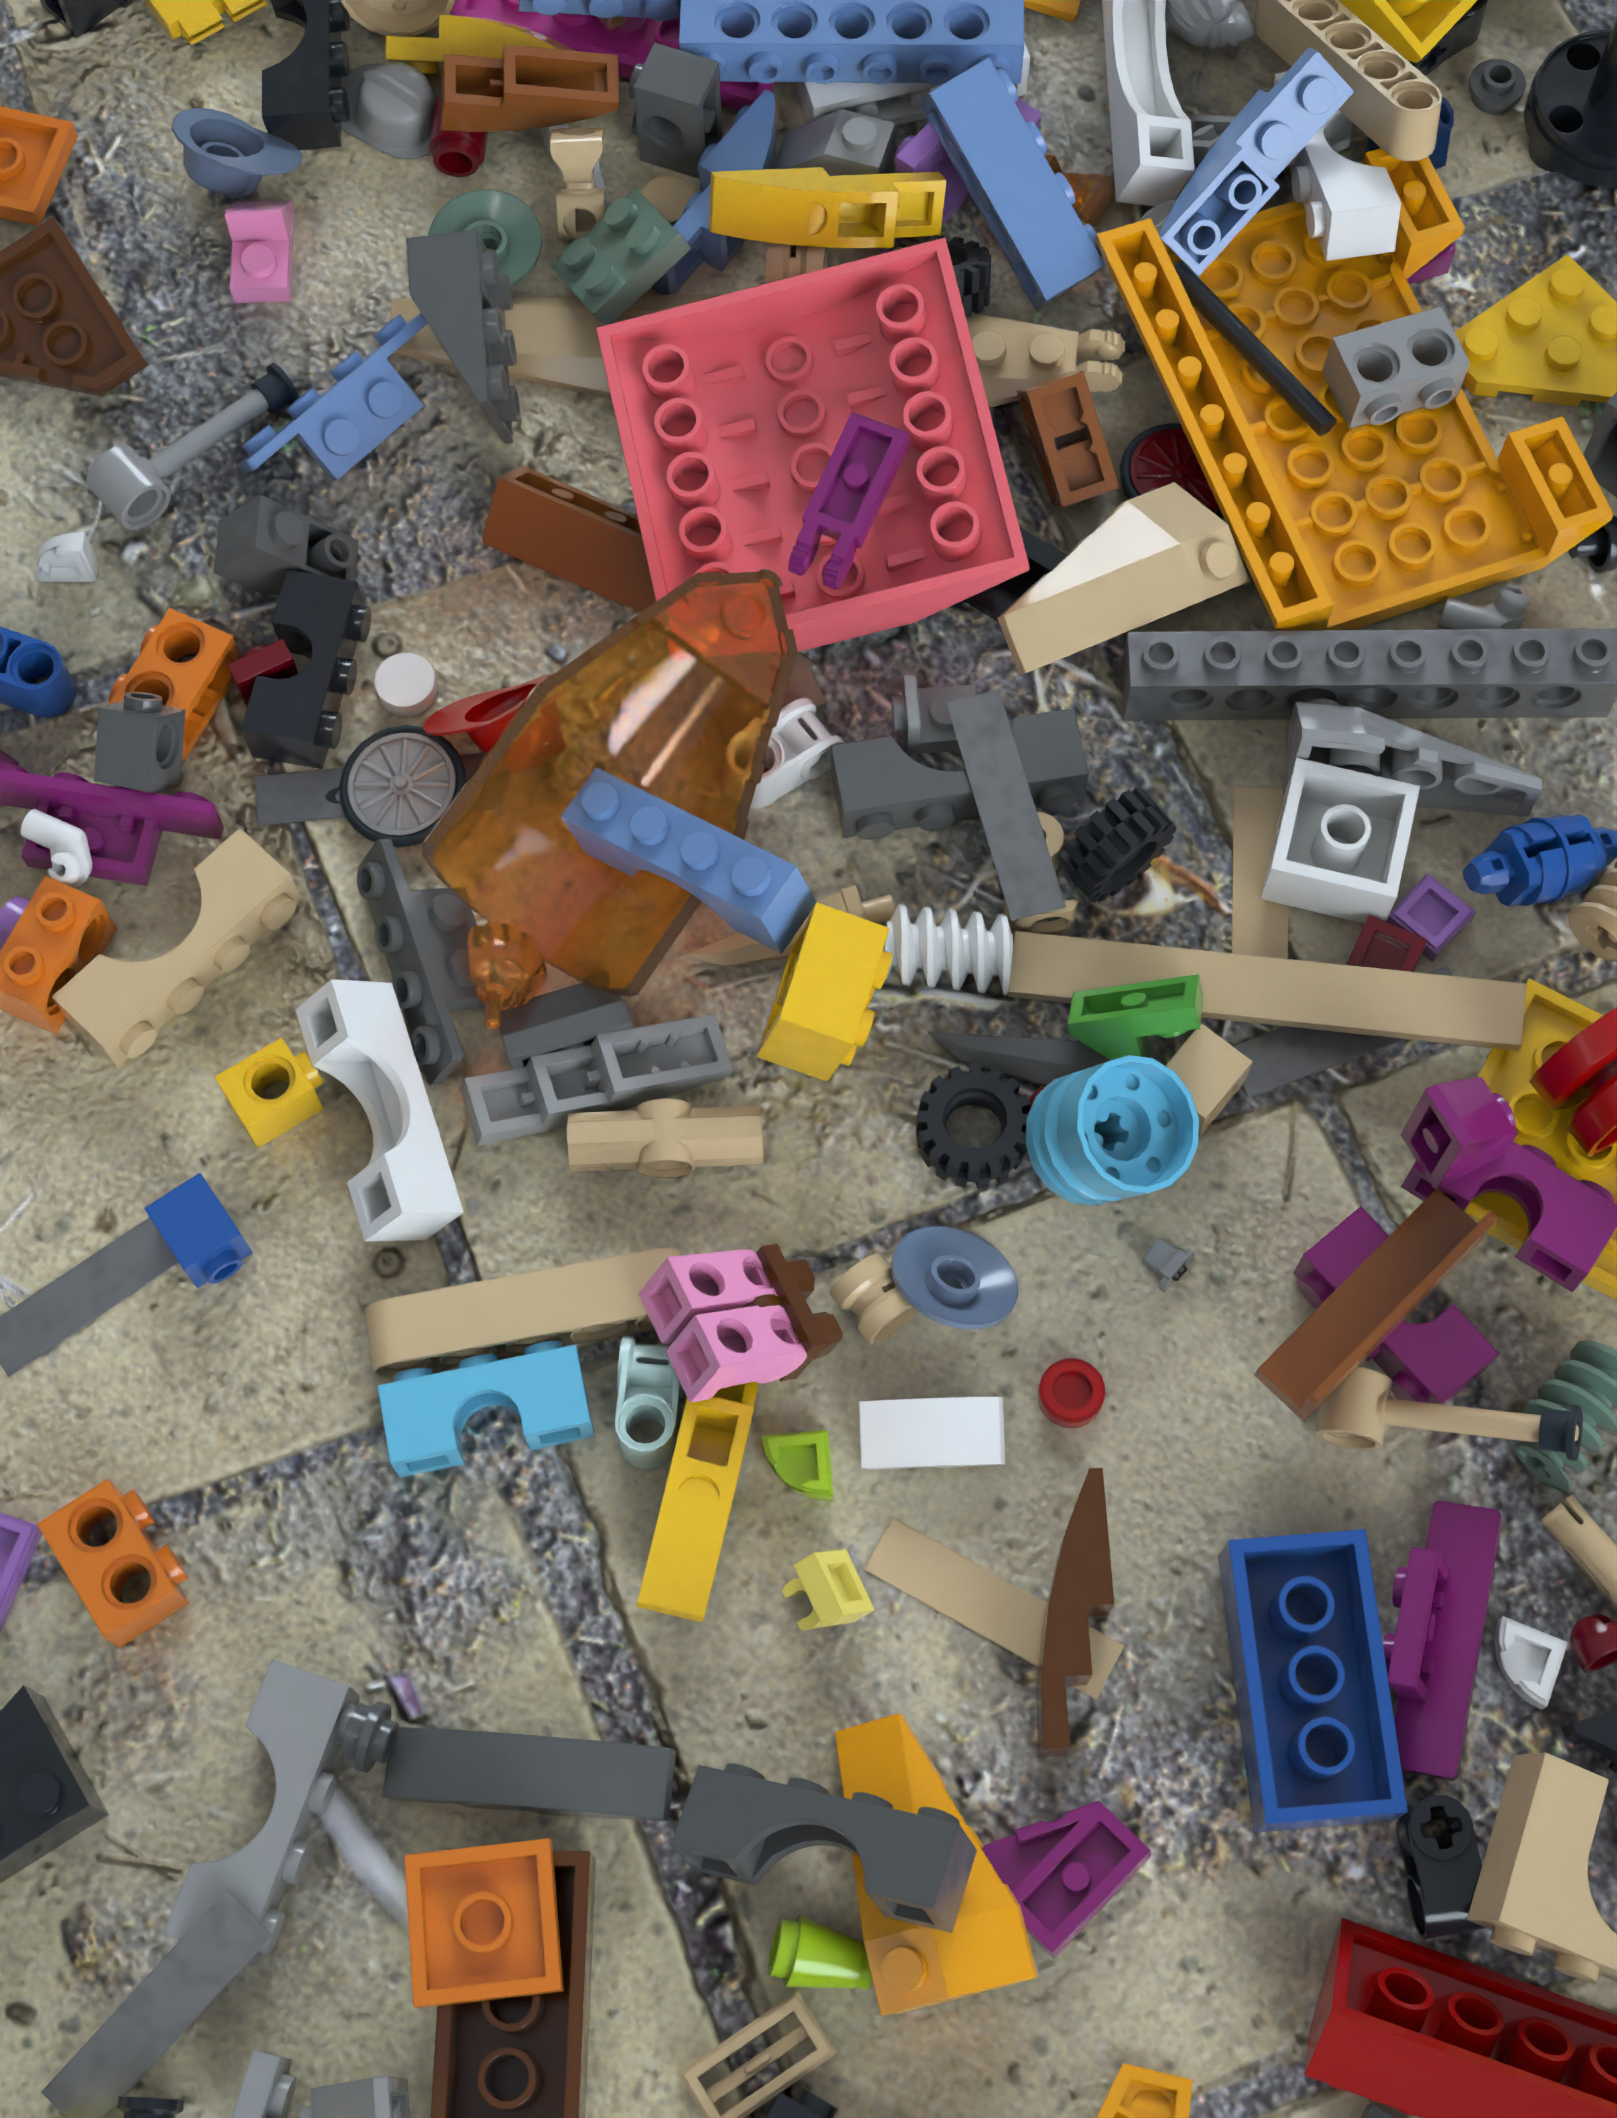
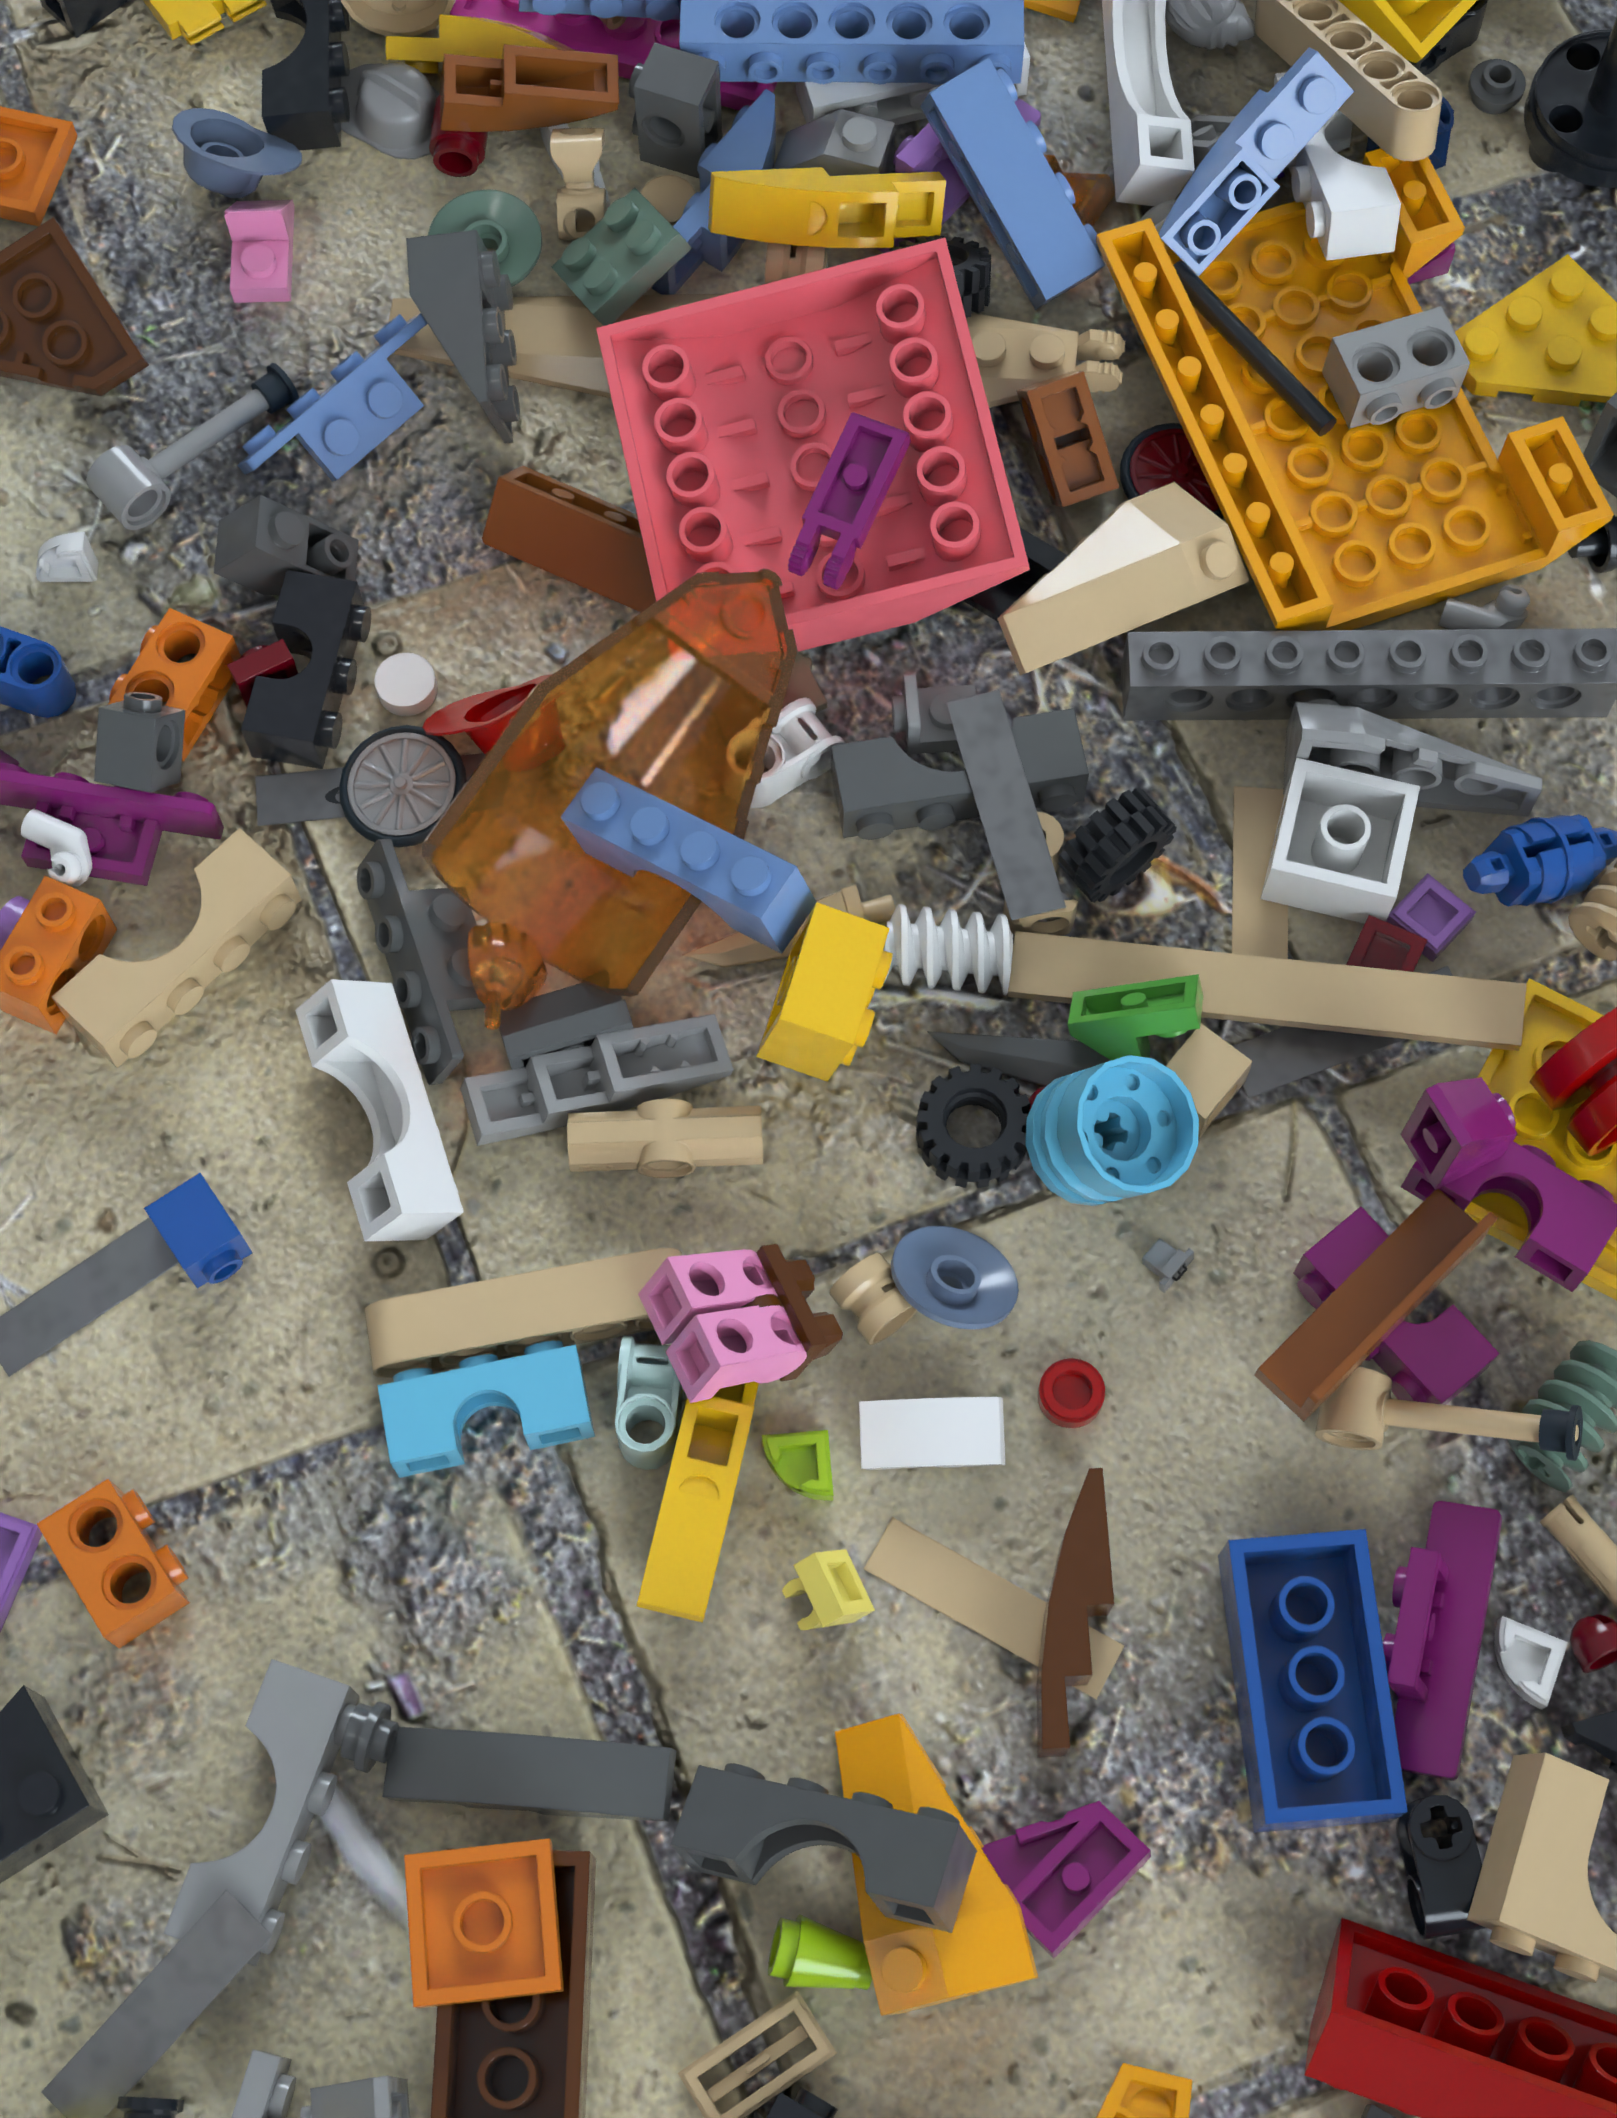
(271, 1117): yellow brick -> none

